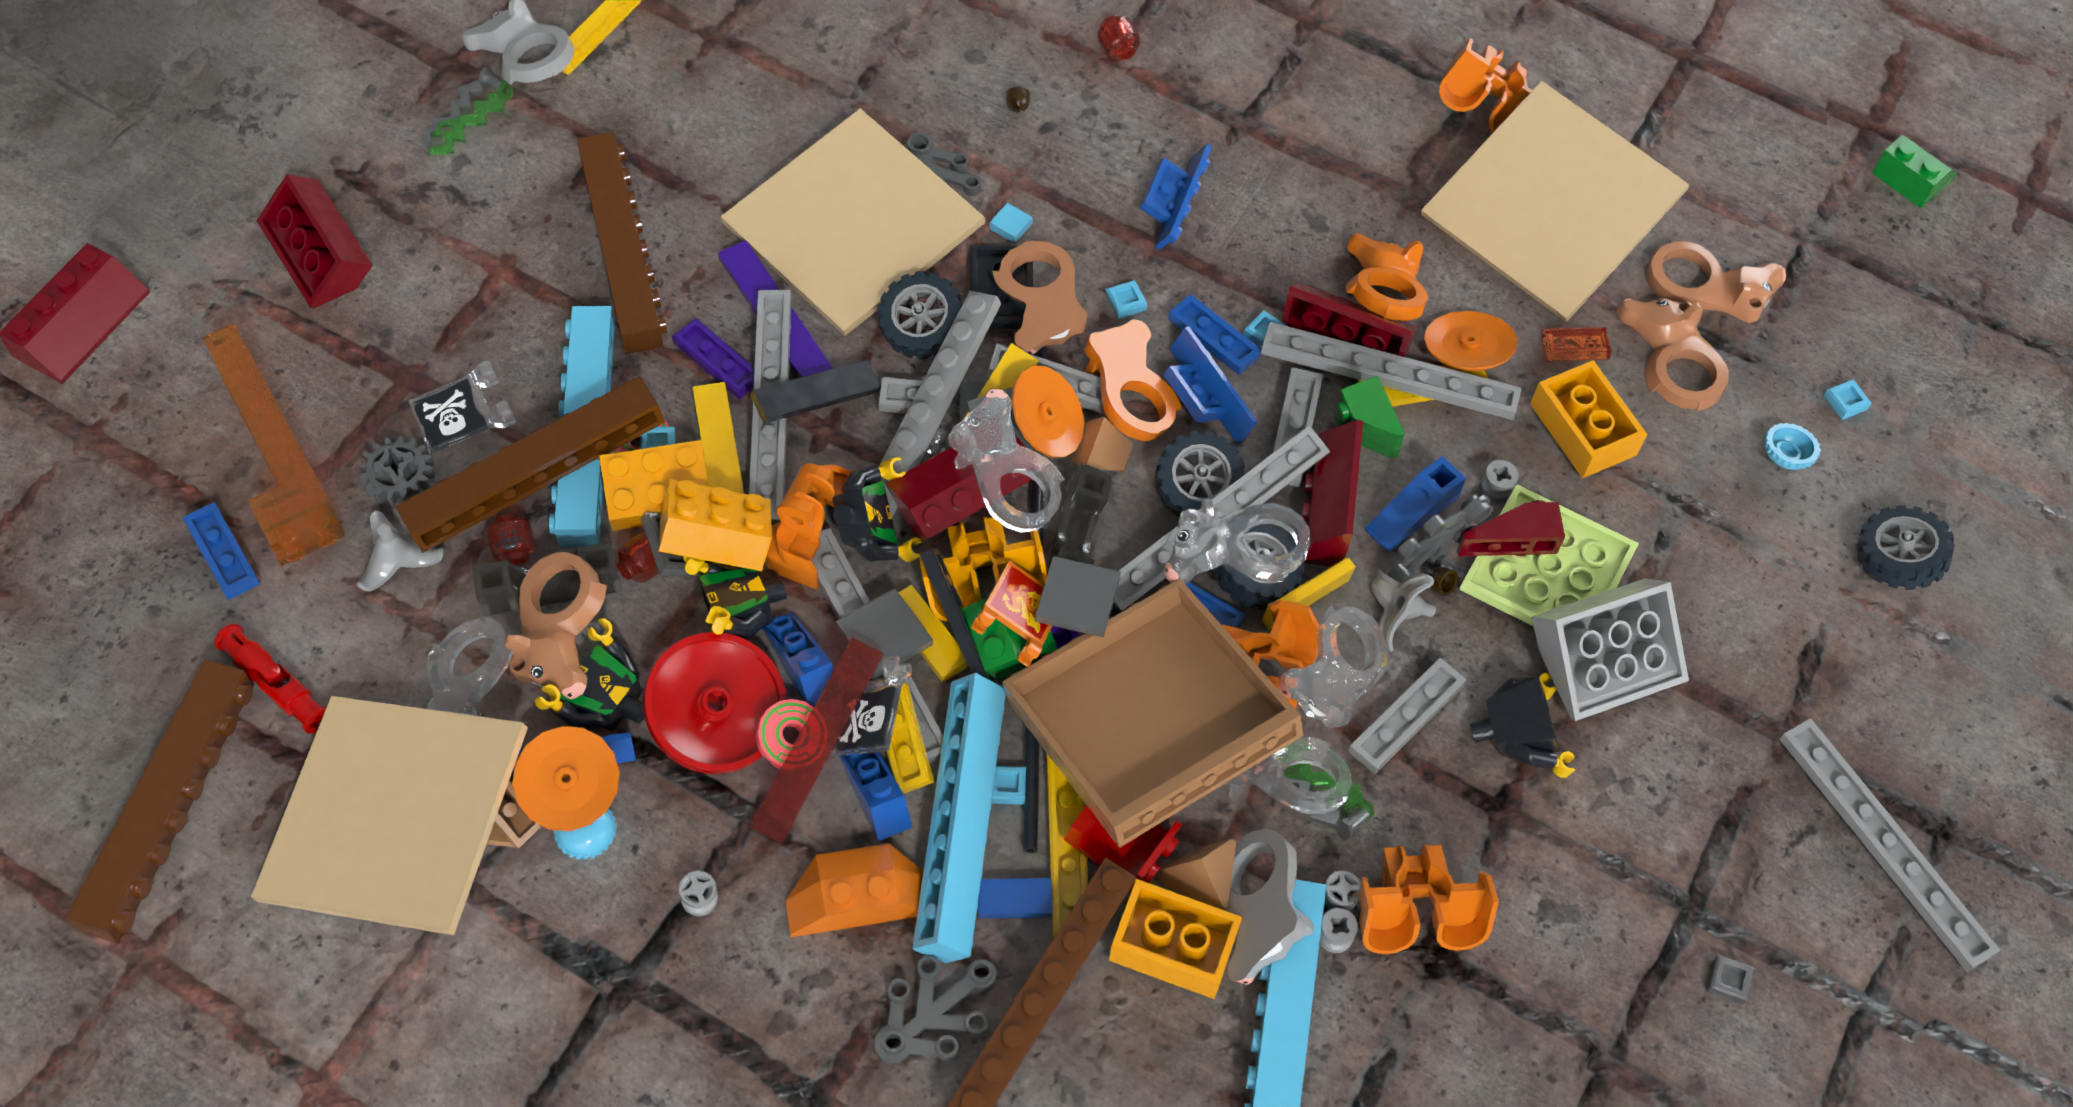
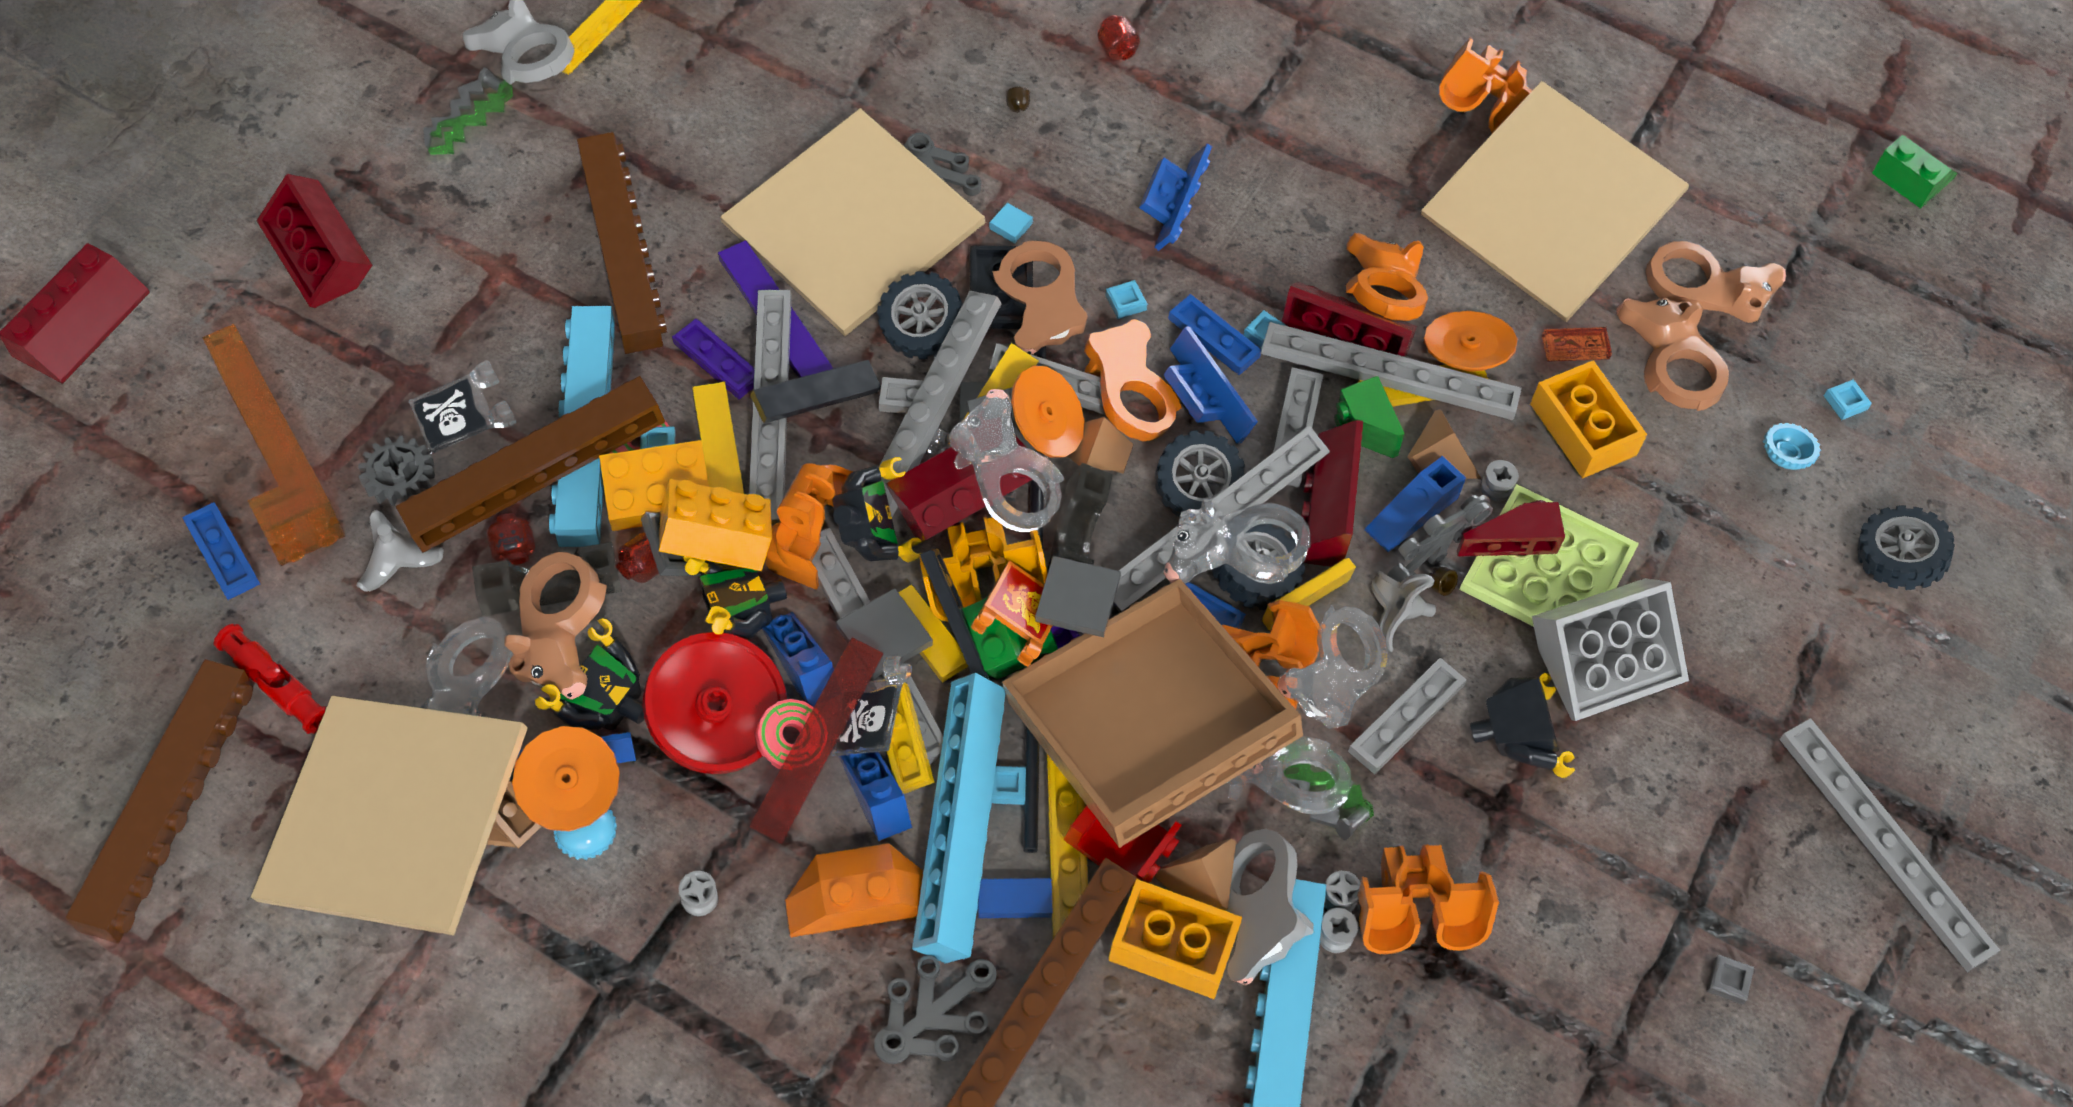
(1440, 440): none -> medium nougat slope

